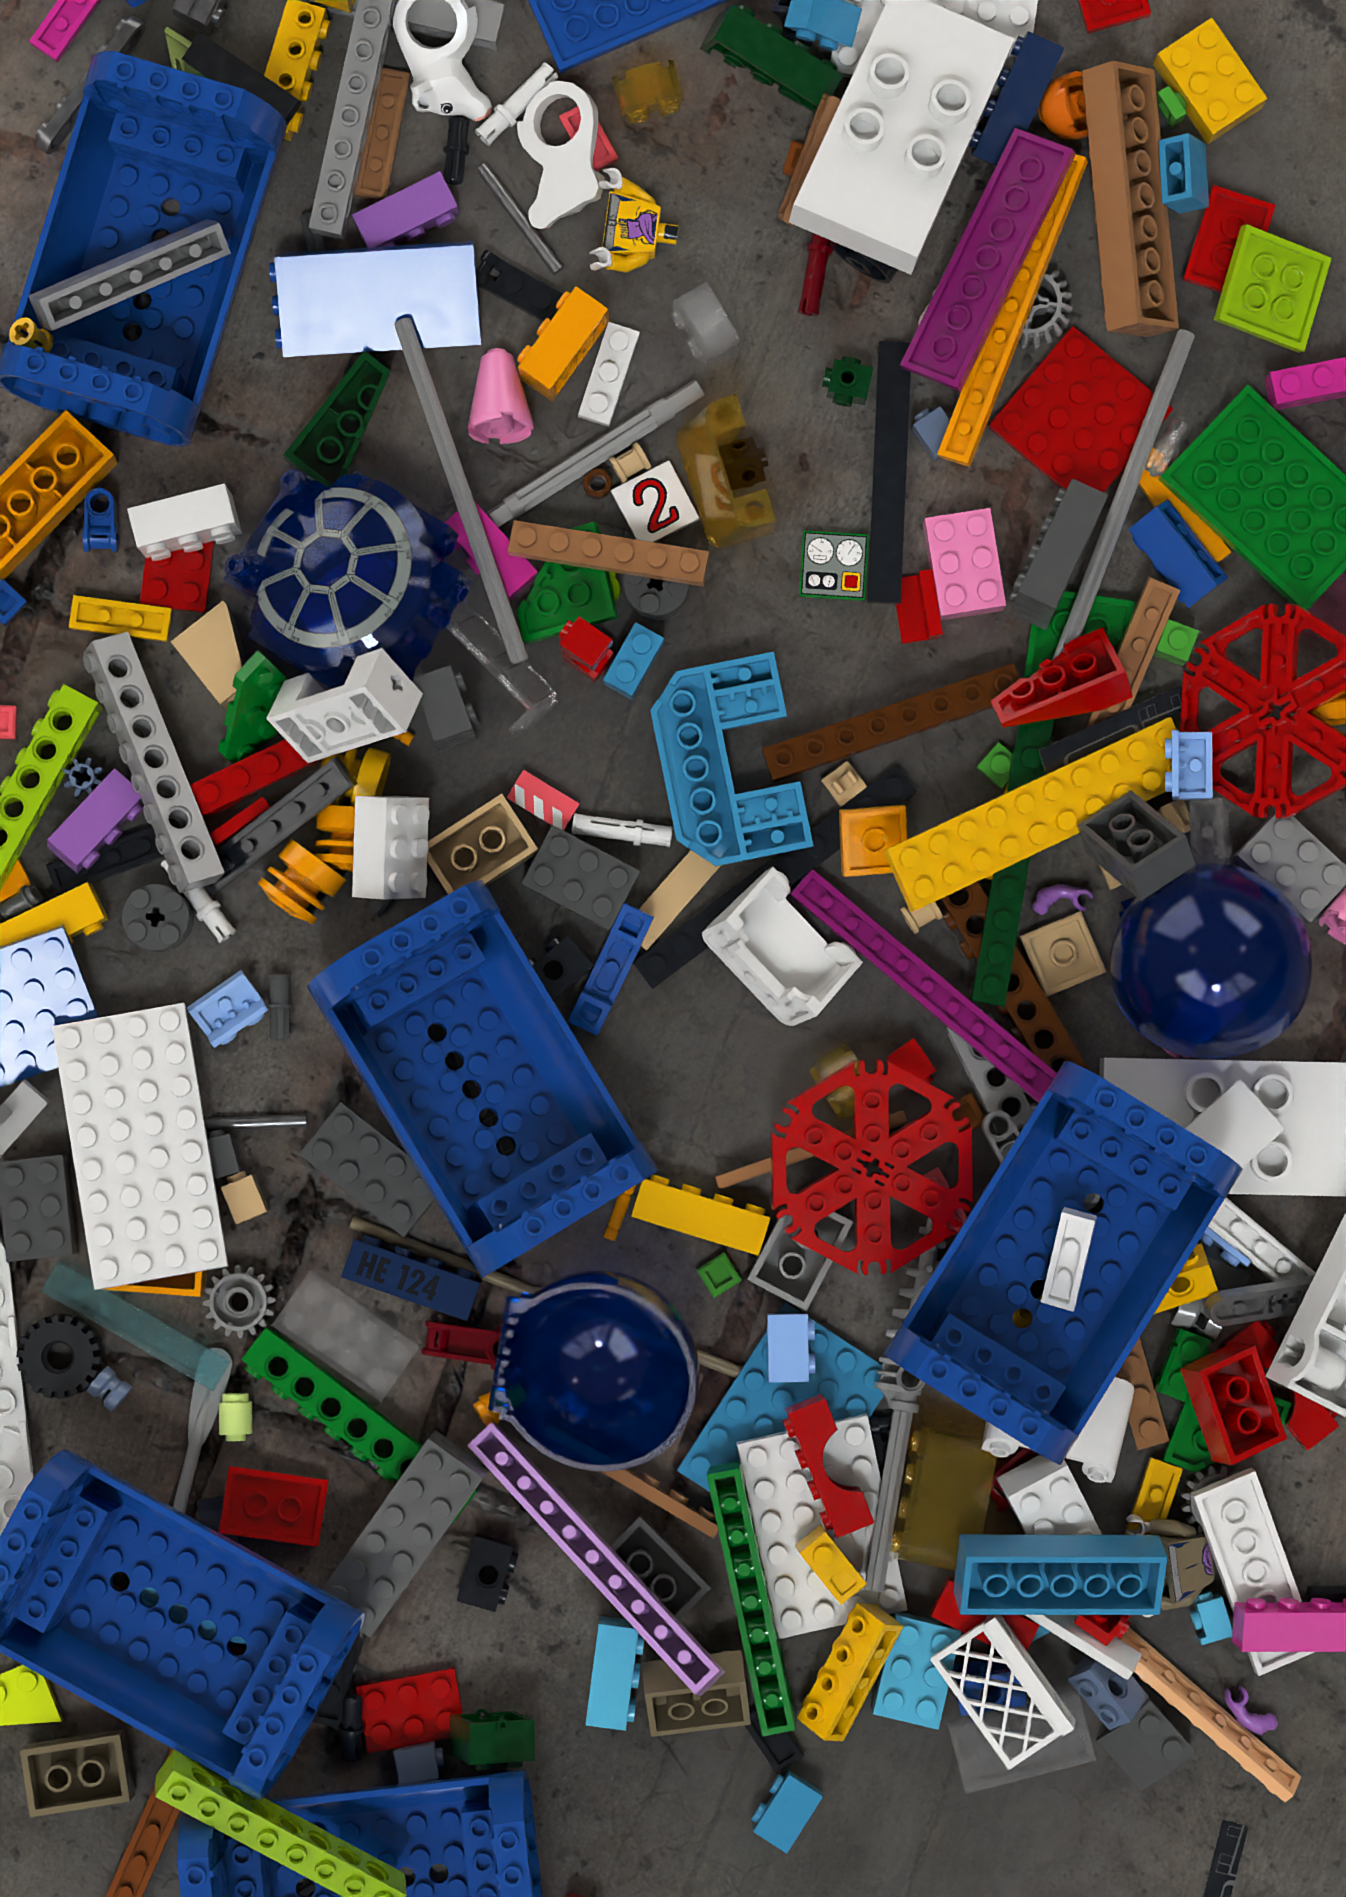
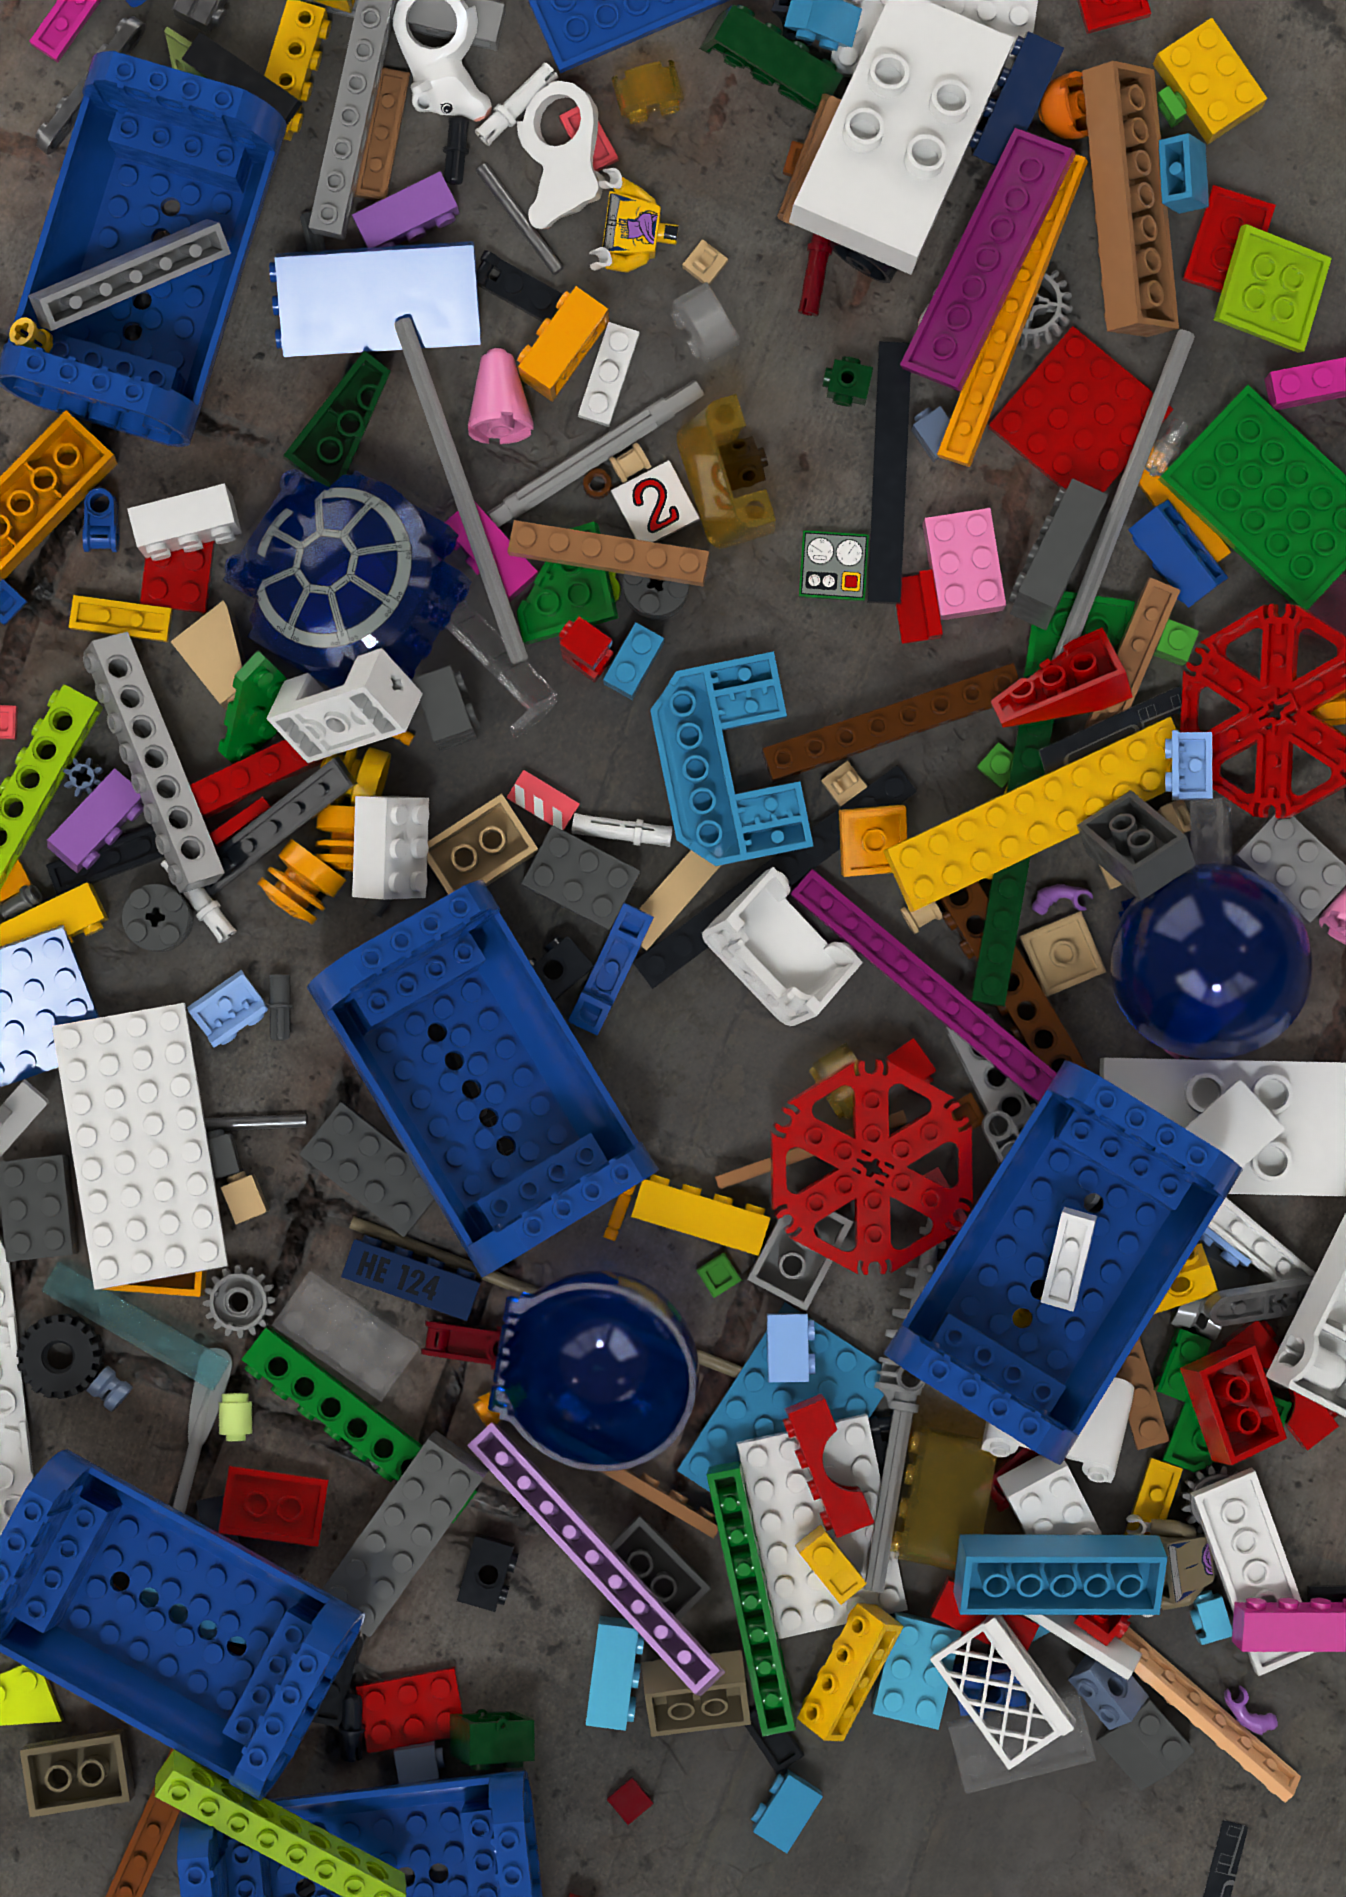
(630, 1800): none -> dark red tile
(705, 262): none -> tan tile

